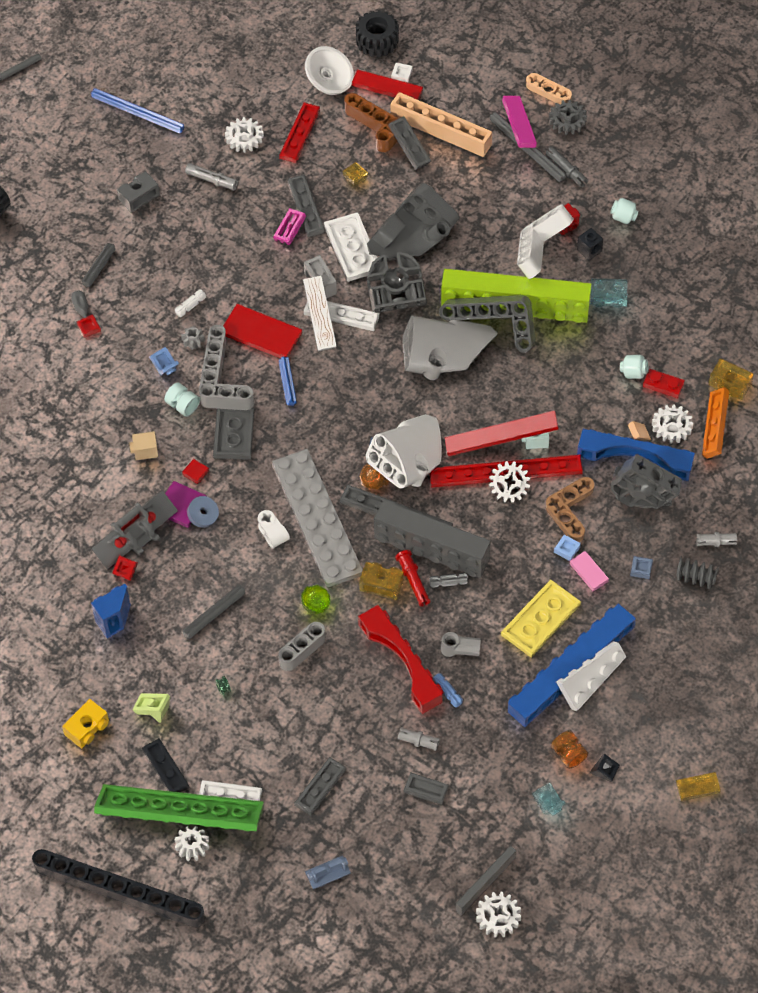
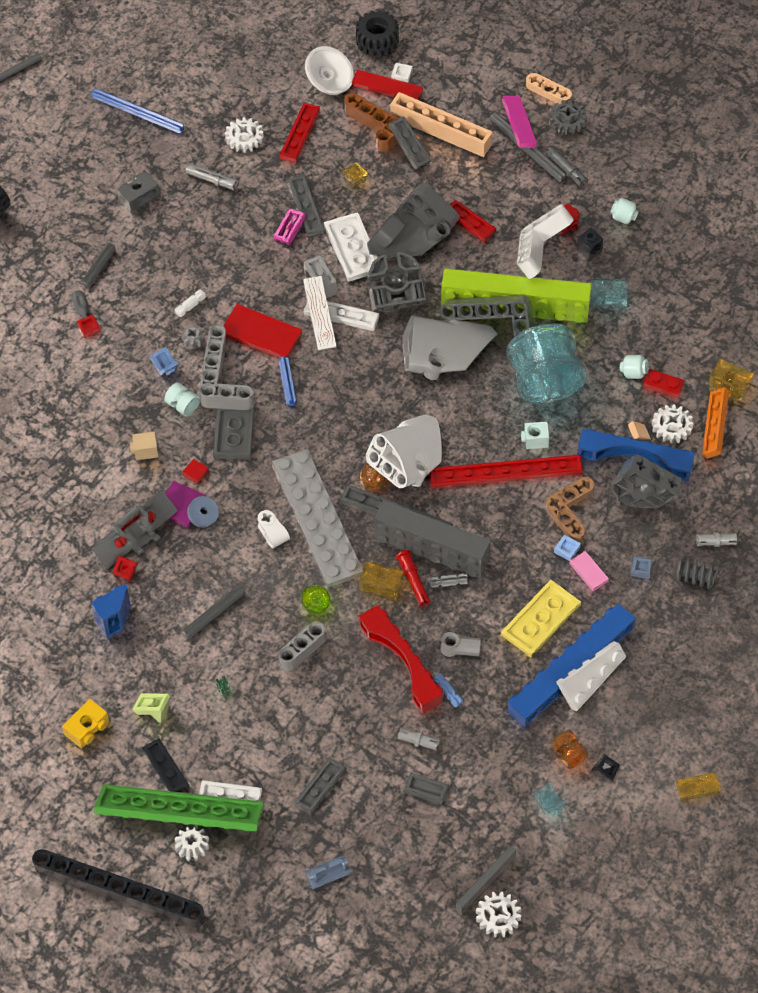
(473, 222): none -> red tile
(501, 433): tile -> none
(518, 484): white gear -> none
(546, 363): none -> clear light blue wheel

